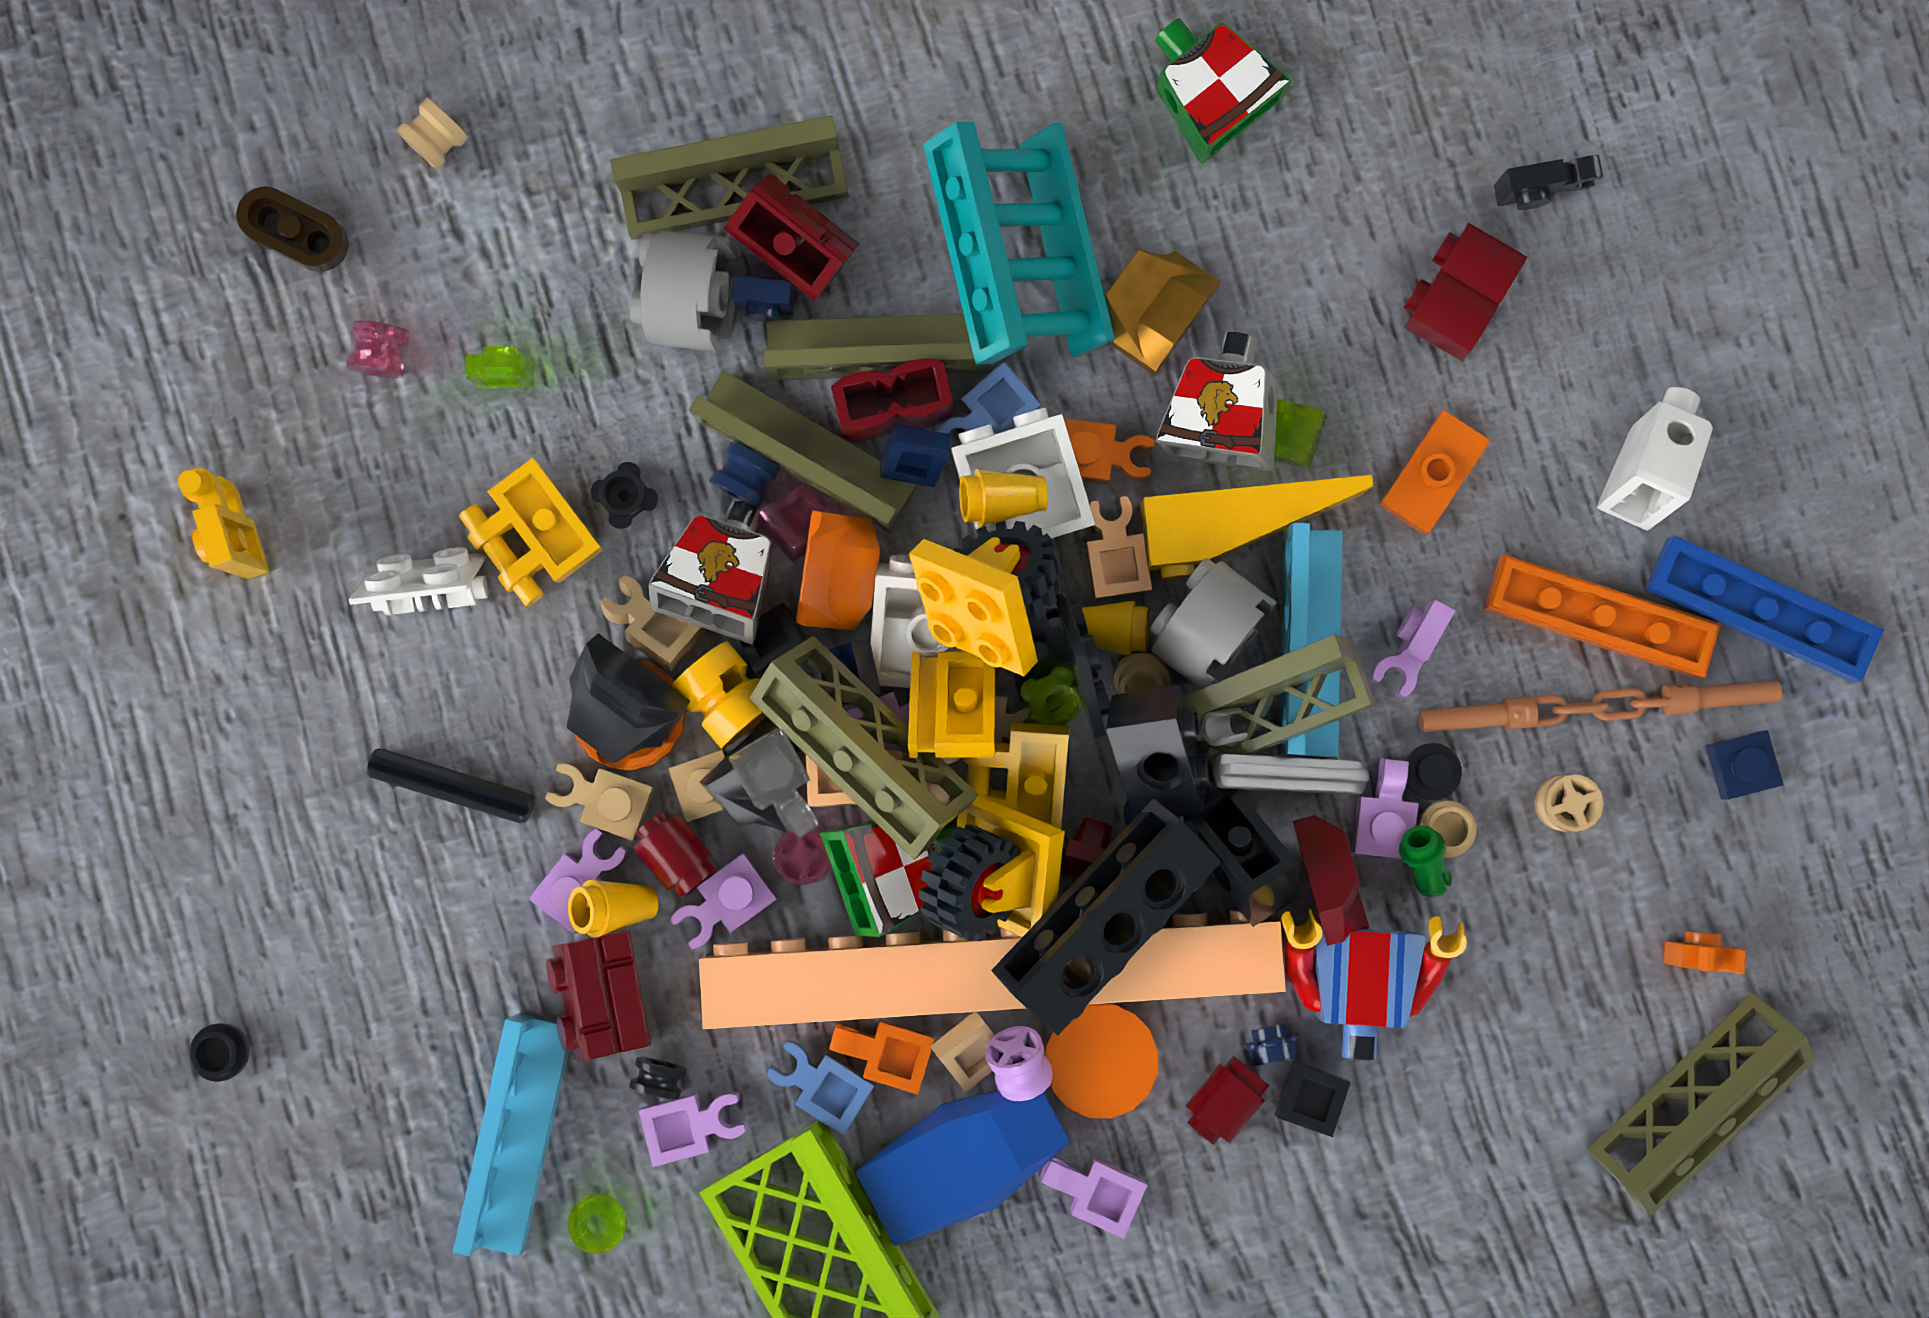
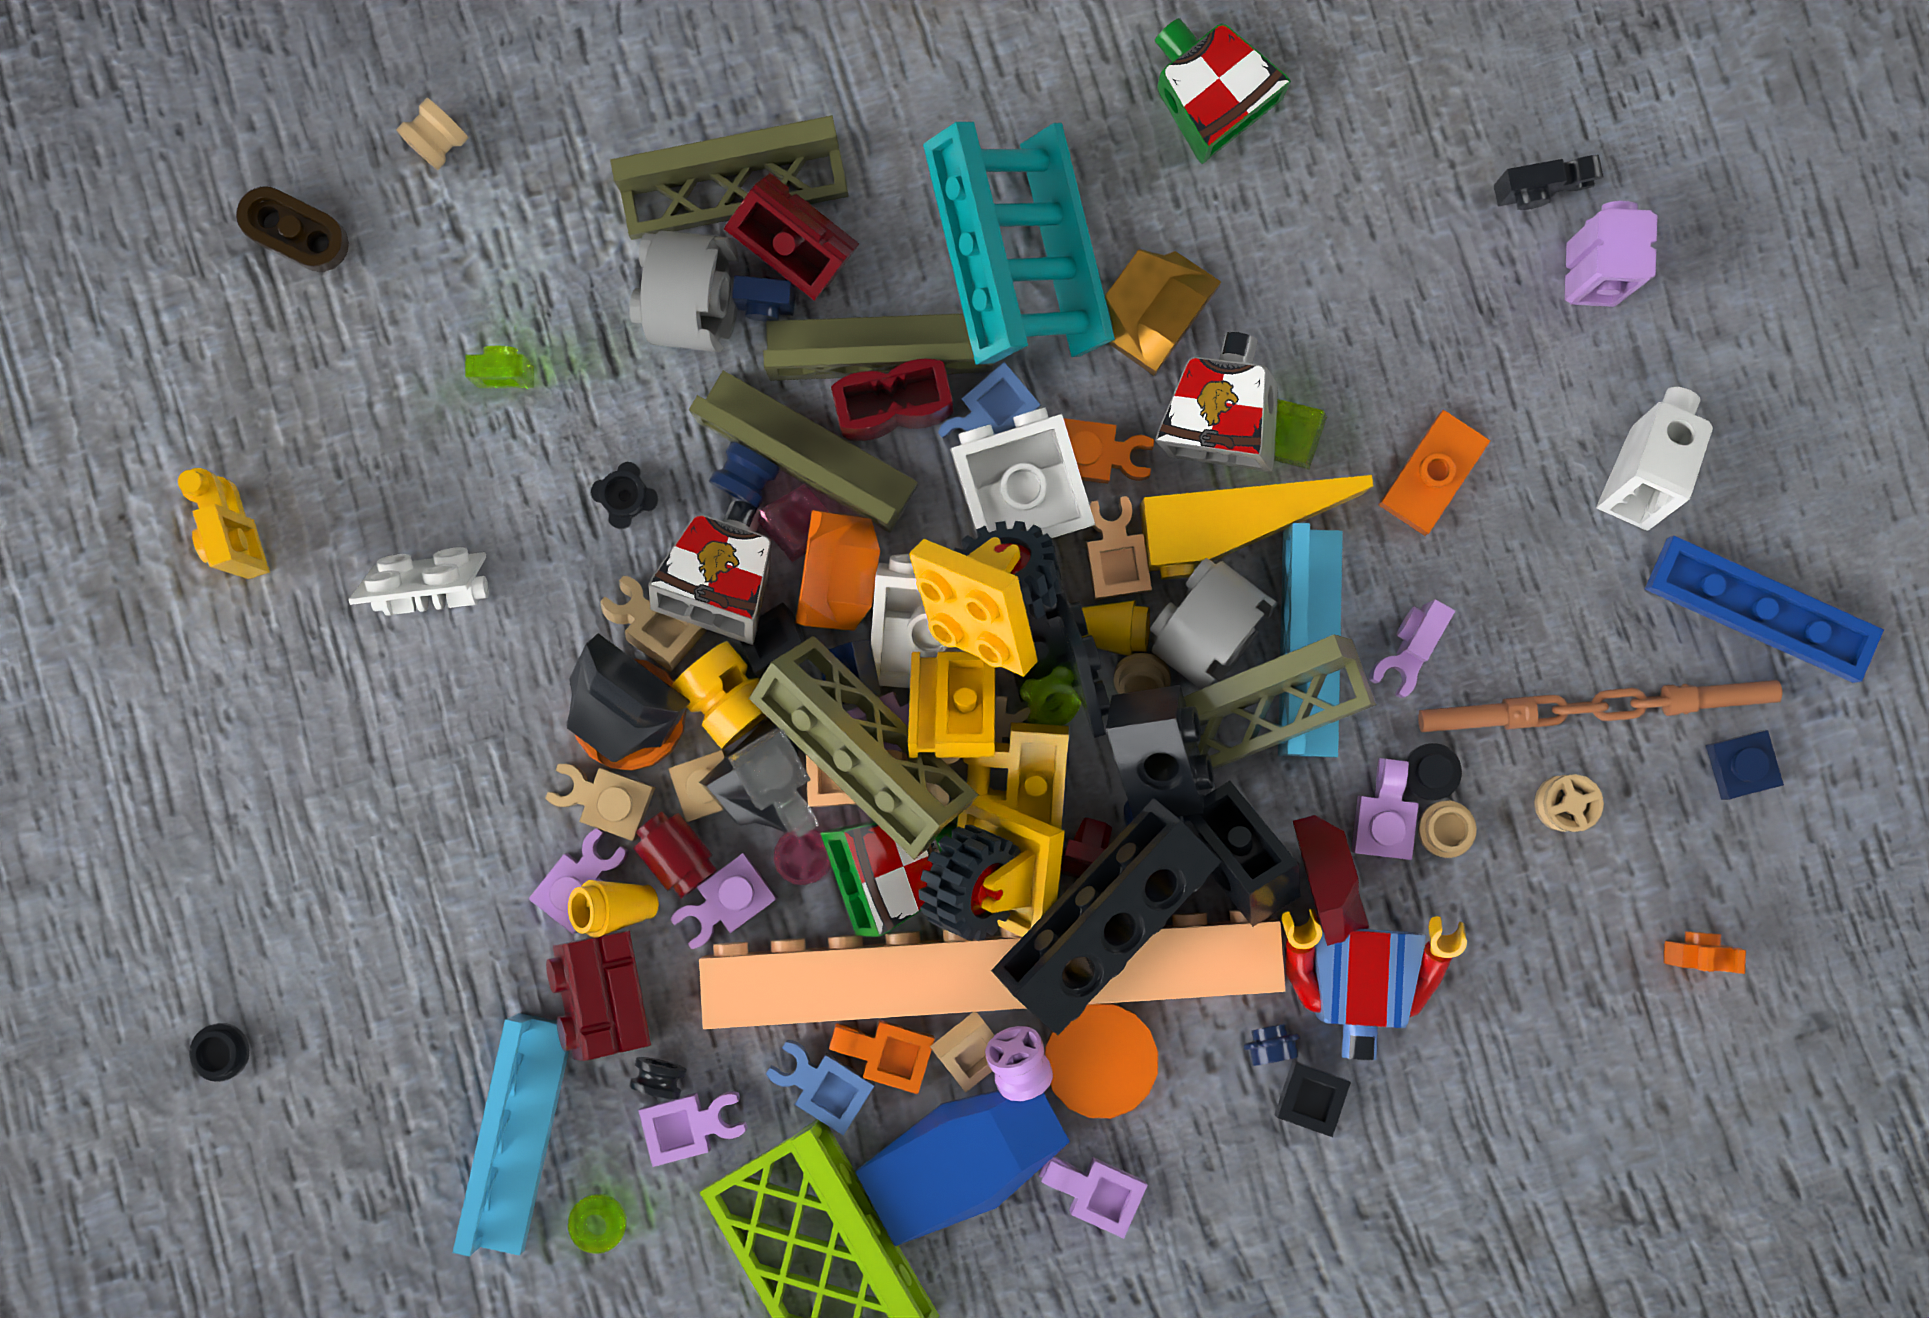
(377, 349): clear pink wheel -> none
(450, 785): black axle -> none
(545, 523): yellow plate -> none
(915, 455): dark blue plate -> none
(1000, 496): yellow cone -> none
(1217, 729): light grey hand -> none
(1226, 1101): dark red brick -> none
(1290, 774): light grey axle -> none
(1423, 852): green pin -> none
(1464, 292): dark red brick -> none
(1602, 616): orange tile -> none
(1611, 255): none -> lavender brick
(1717, 1118): olive fence -> none

